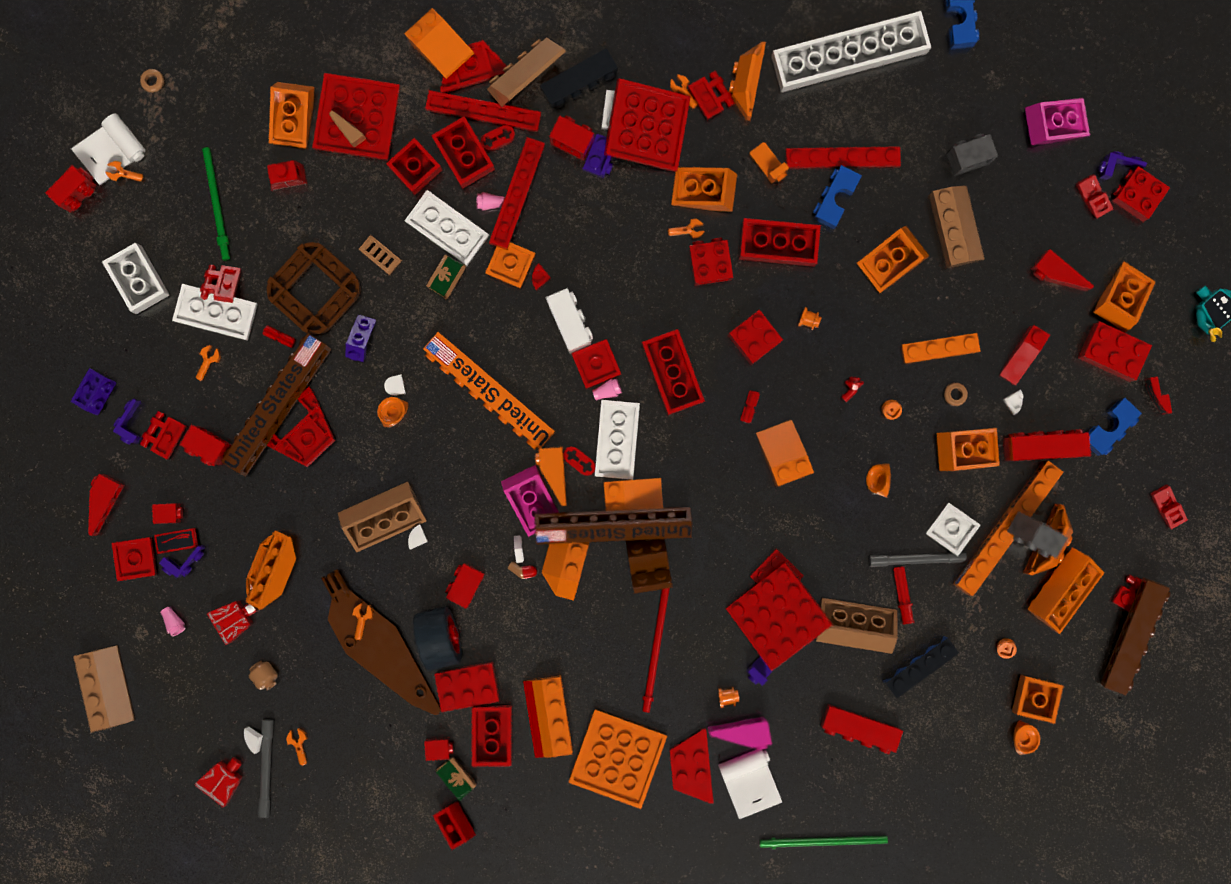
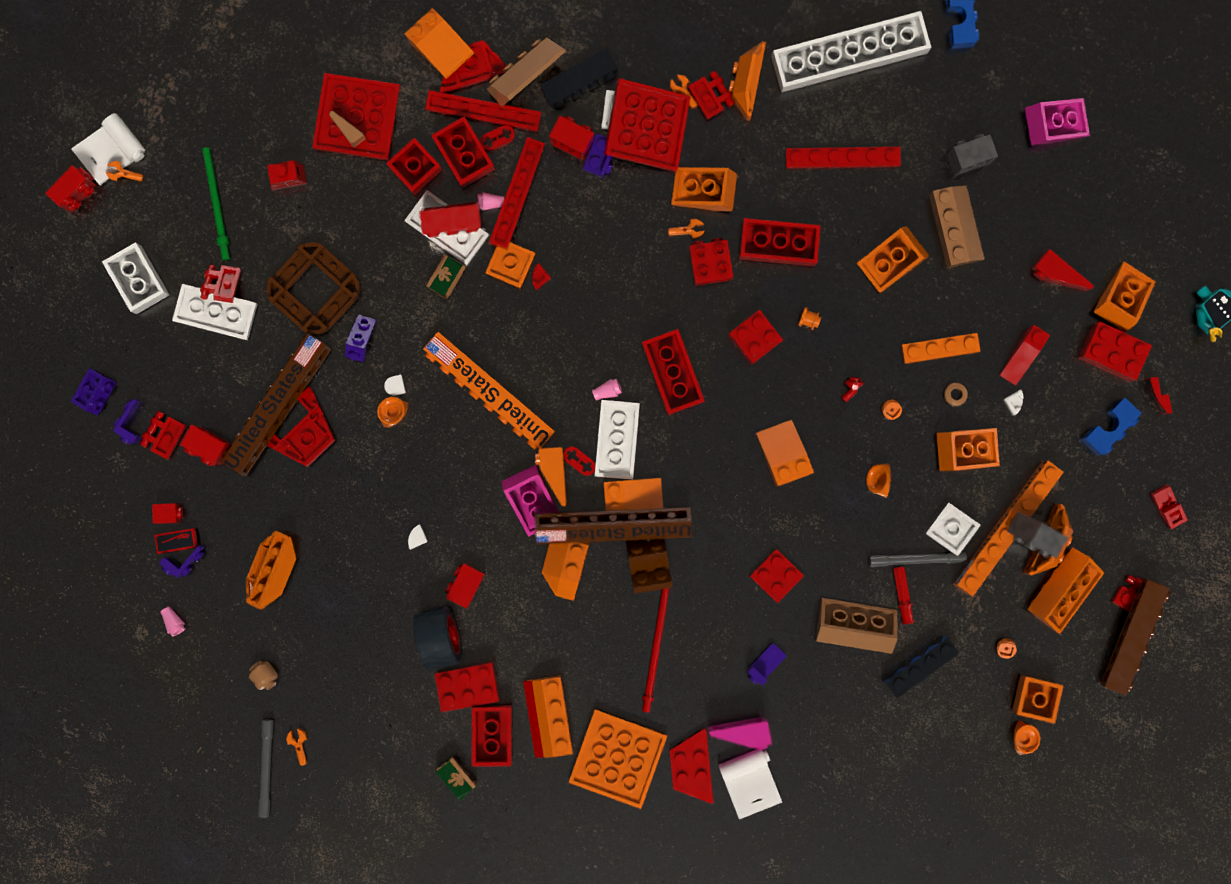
(101, 500): red slope -> none
(104, 688): medium nougat slope -> none
(134, 559): red plate -> none
(154, 88): medium nougat piece -> none
(207, 361): orange bar -> none
(221, 781): red torso -> none
(232, 620): red torso -> none
(253, 739): white tile -> none
(281, 337): red piece -> none
(290, 114): orange slope -> none
(361, 619): orange bar -> none
(367, 244): medium nougat slope -> none
(381, 517): medium nougat slope -> none
(381, 646): reddish brown wing -> none
(438, 749): red brick -> none
(450, 219): none -> red brick
(454, 825): red brick -> none
(518, 549): white tile -> none
(522, 571): arm -> none
(569, 320): white brick -> none
(596, 363): red plate -> none
(728, 697): orange brick -> none
(748, 411): red piece -> none
(769, 163): orange bracket -> none
(773, 843): green bar -> none
(779, 616): red plate -> none
(843, 181): blue arch -> none
(861, 728): red brick -> none
(1048, 446): red brick -> none
(1094, 196): red slope -> none
(1108, 165): dark purple bracket -> none
(1140, 193): red brick -> none

